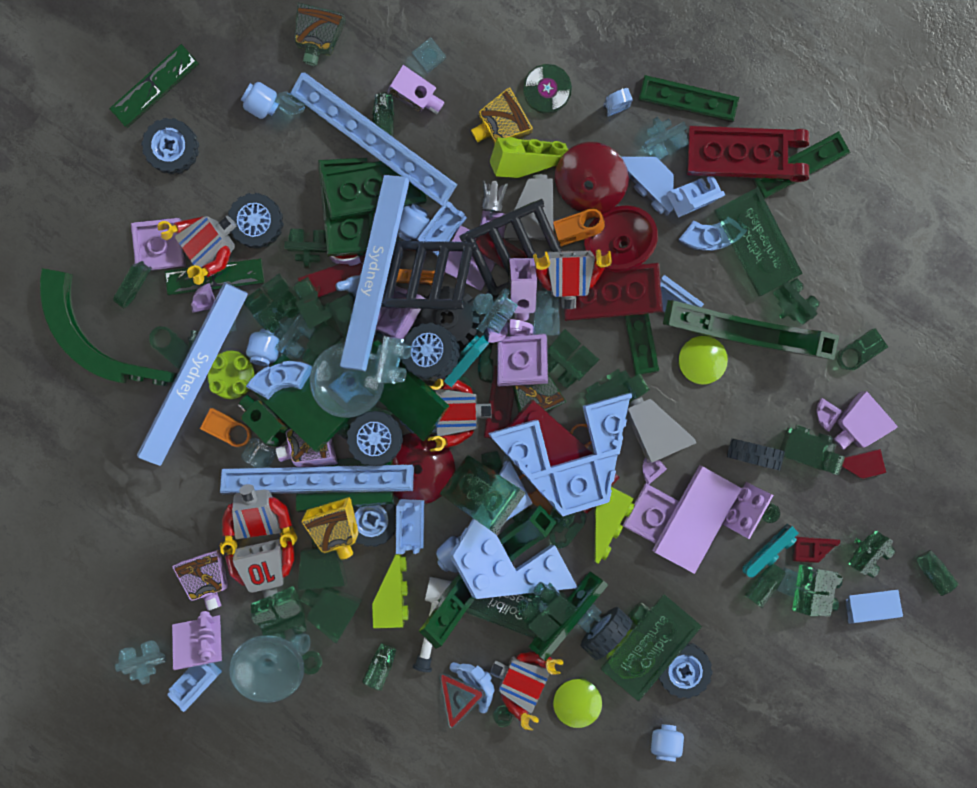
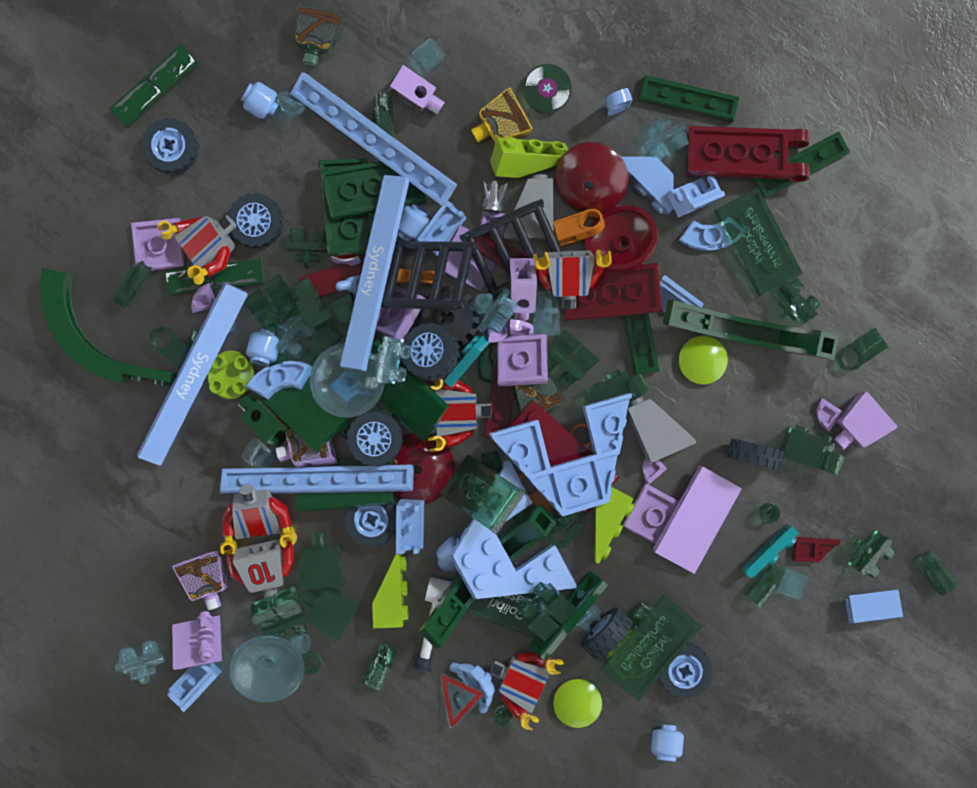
(220, 426): orange piece -> none
(333, 527): torso -> none
(747, 510): lavender hinge -> none
(821, 598): clear green hips -> none
(865, 464): dark red tile -> none

